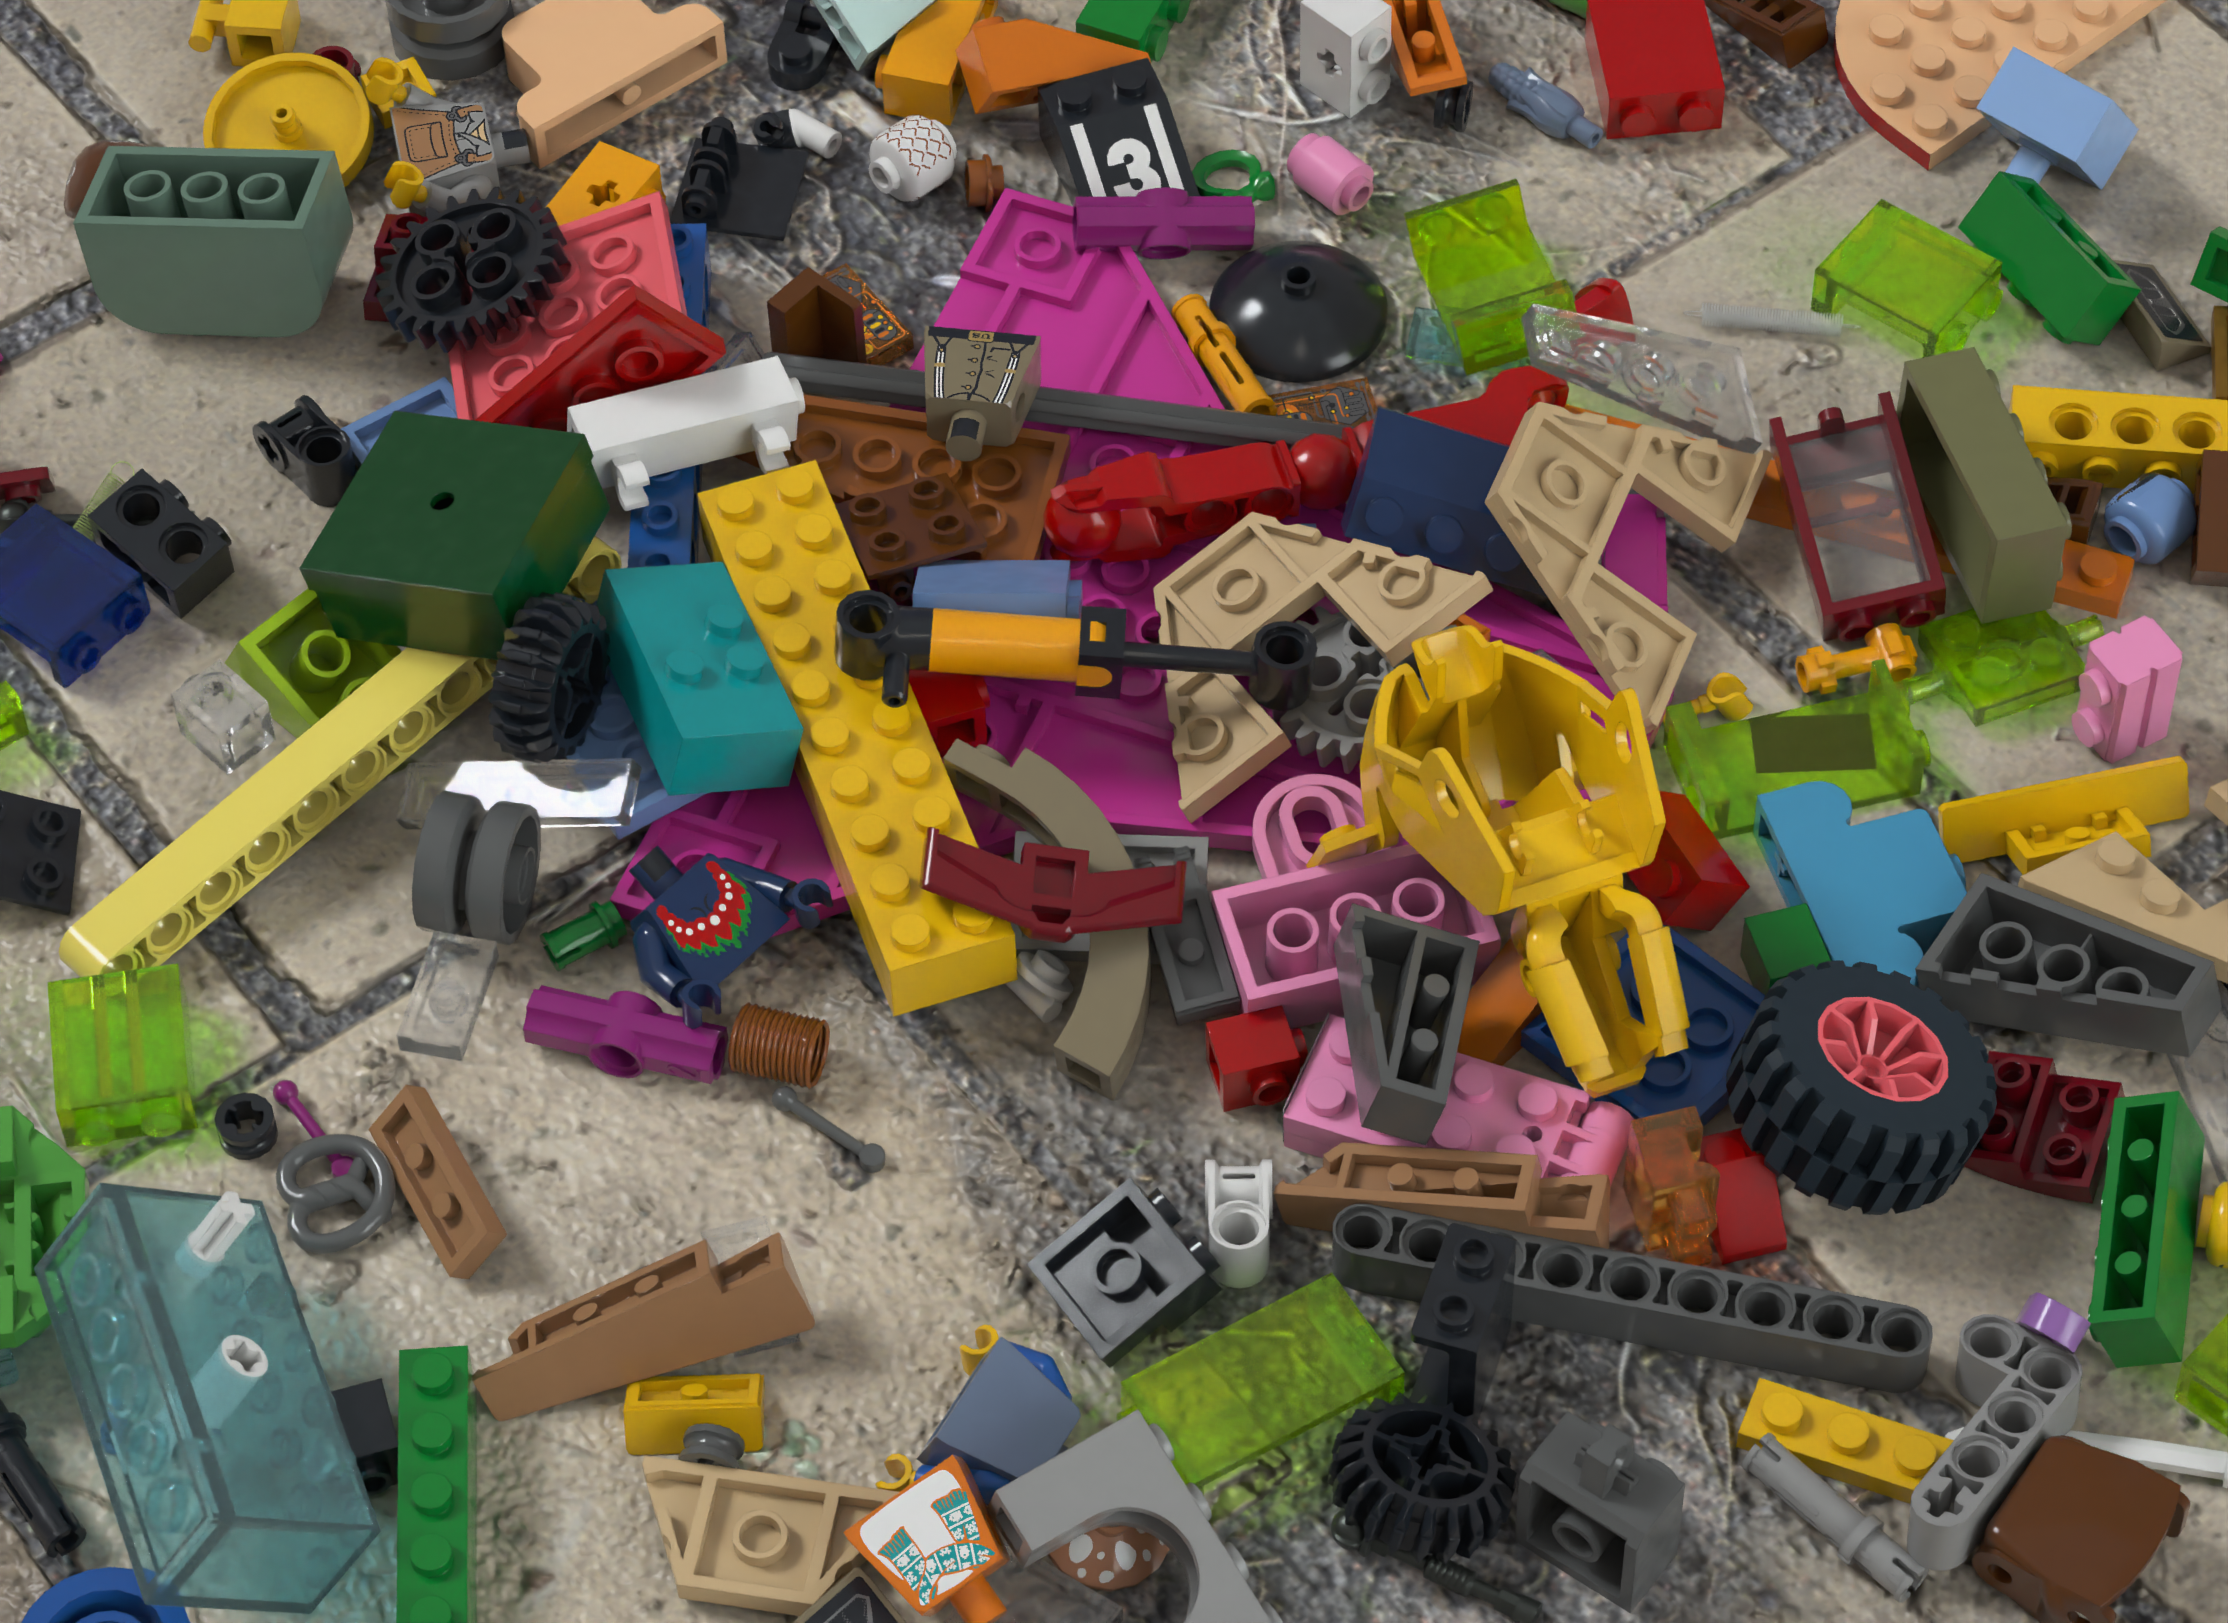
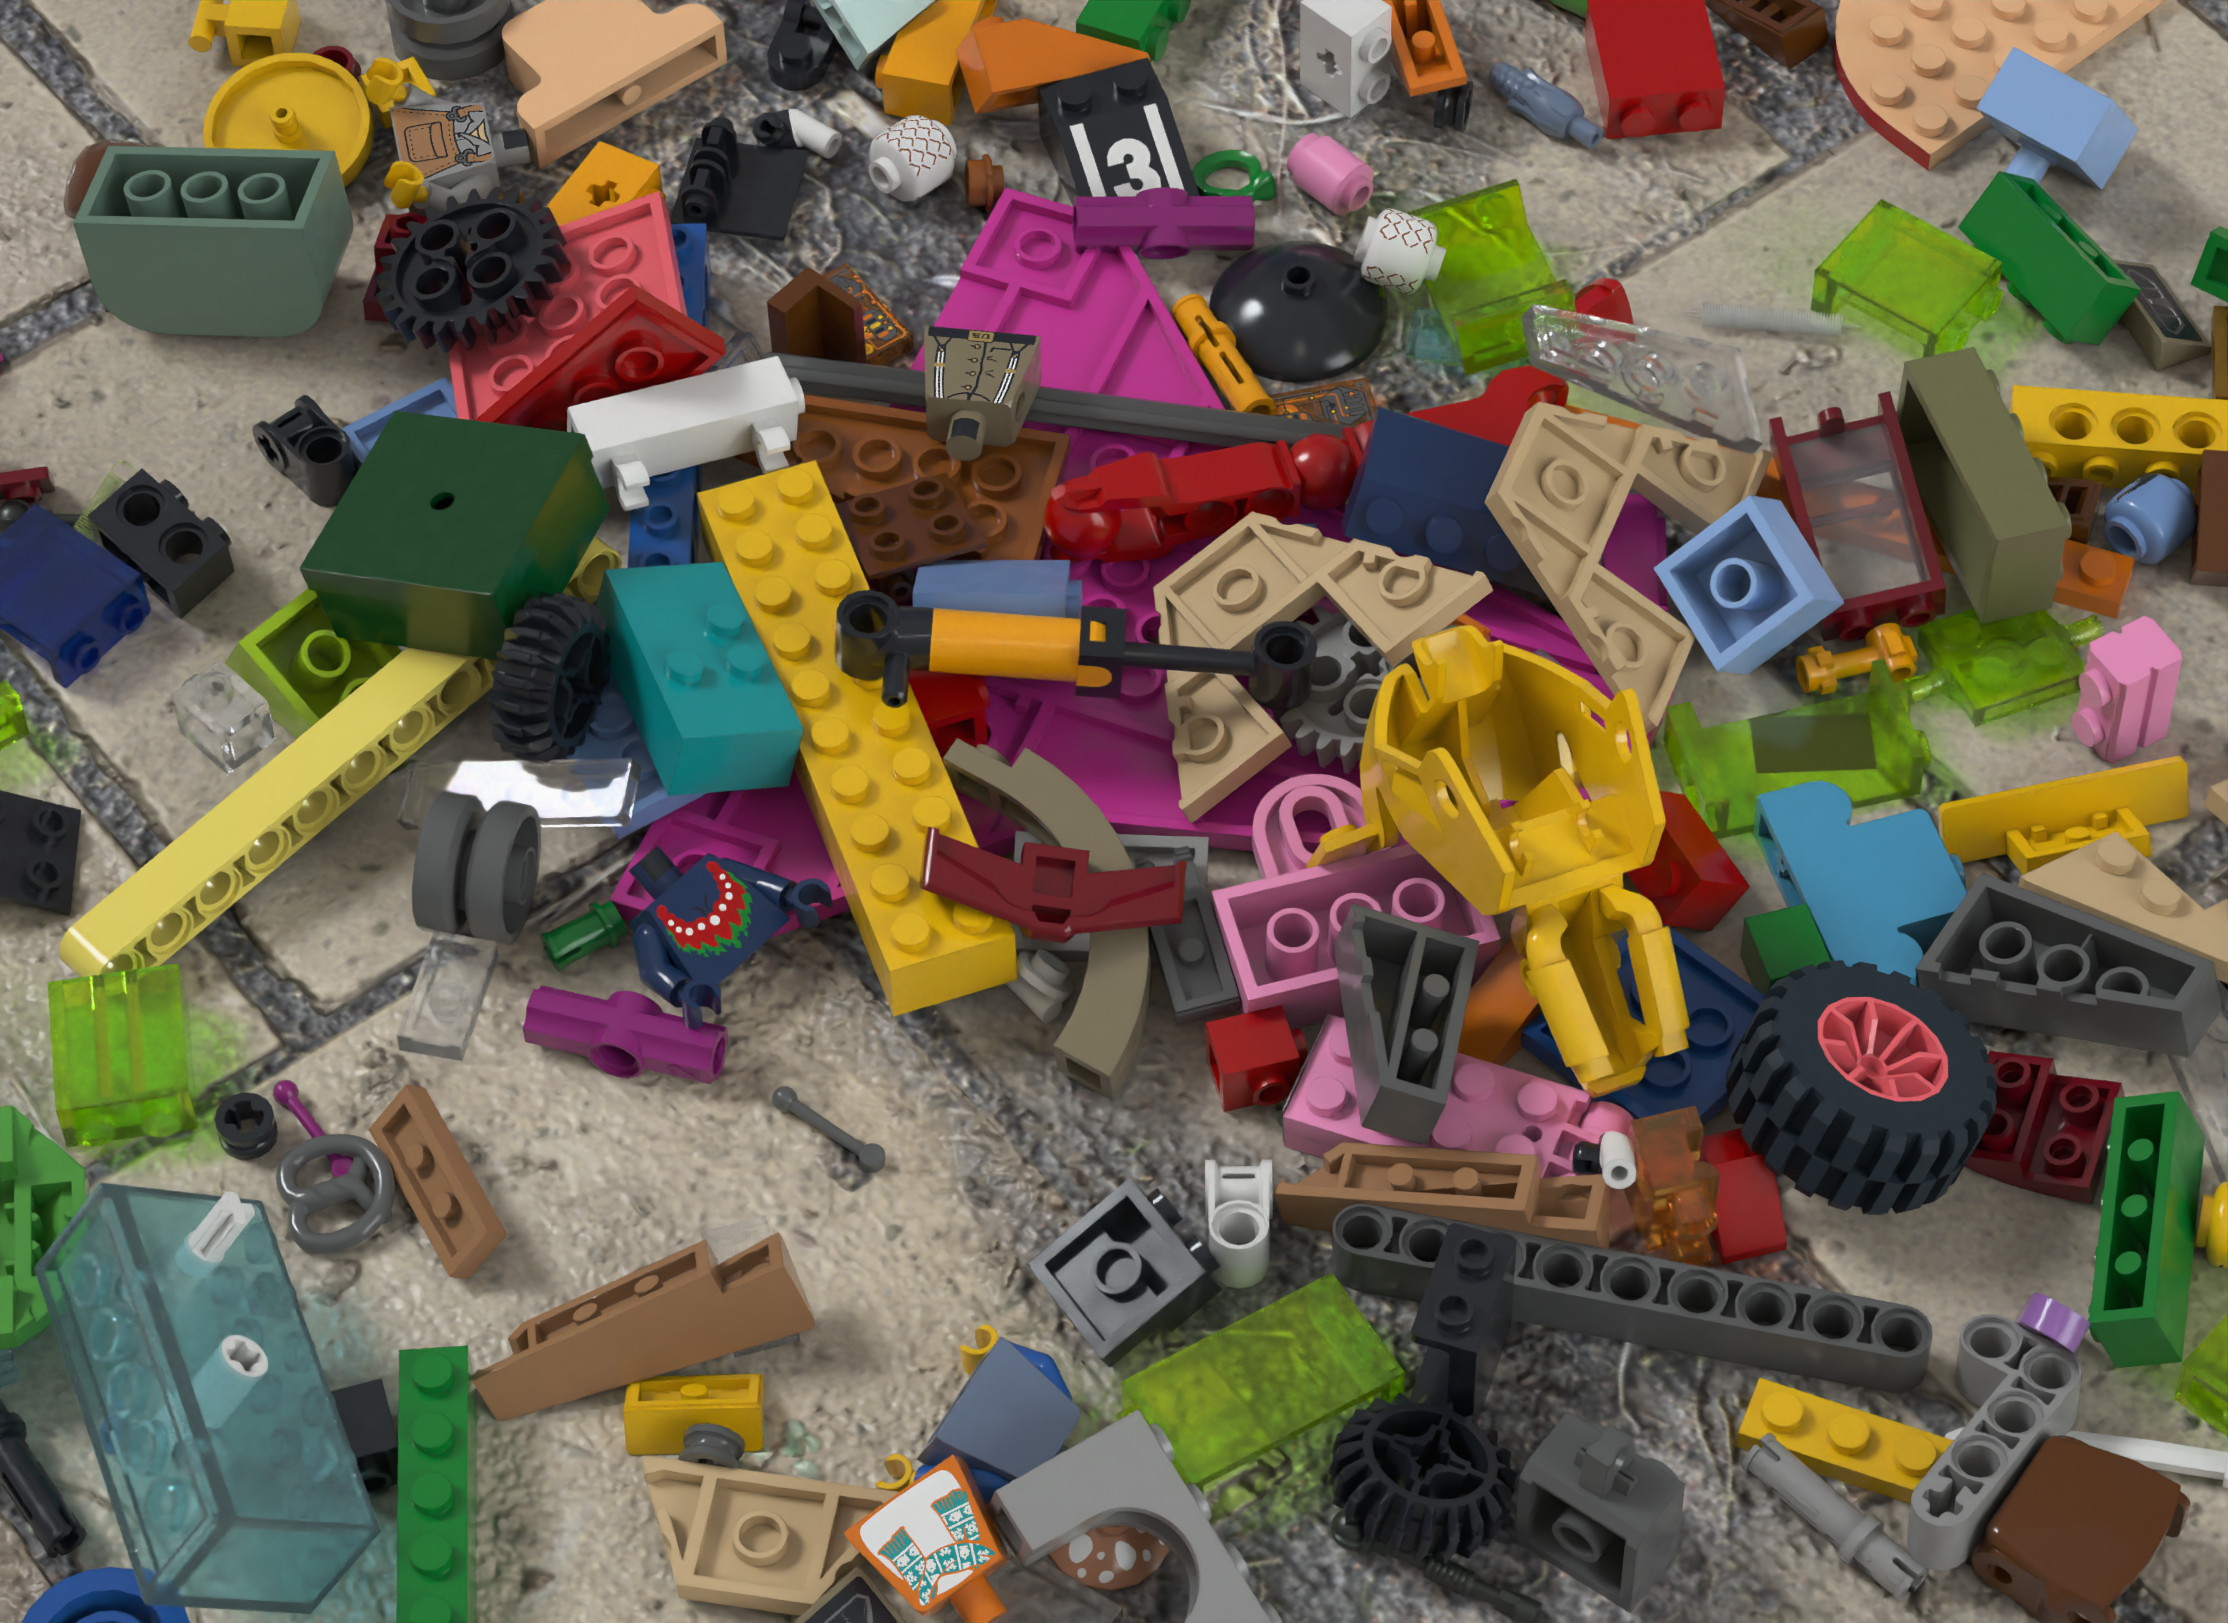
(778, 1045): dark orange piece -> none
(1399, 251): none -> white head
(1610, 1157): none -> white arm
(1726, 695): yellow hand -> none
(1748, 585): none -> light blue brick

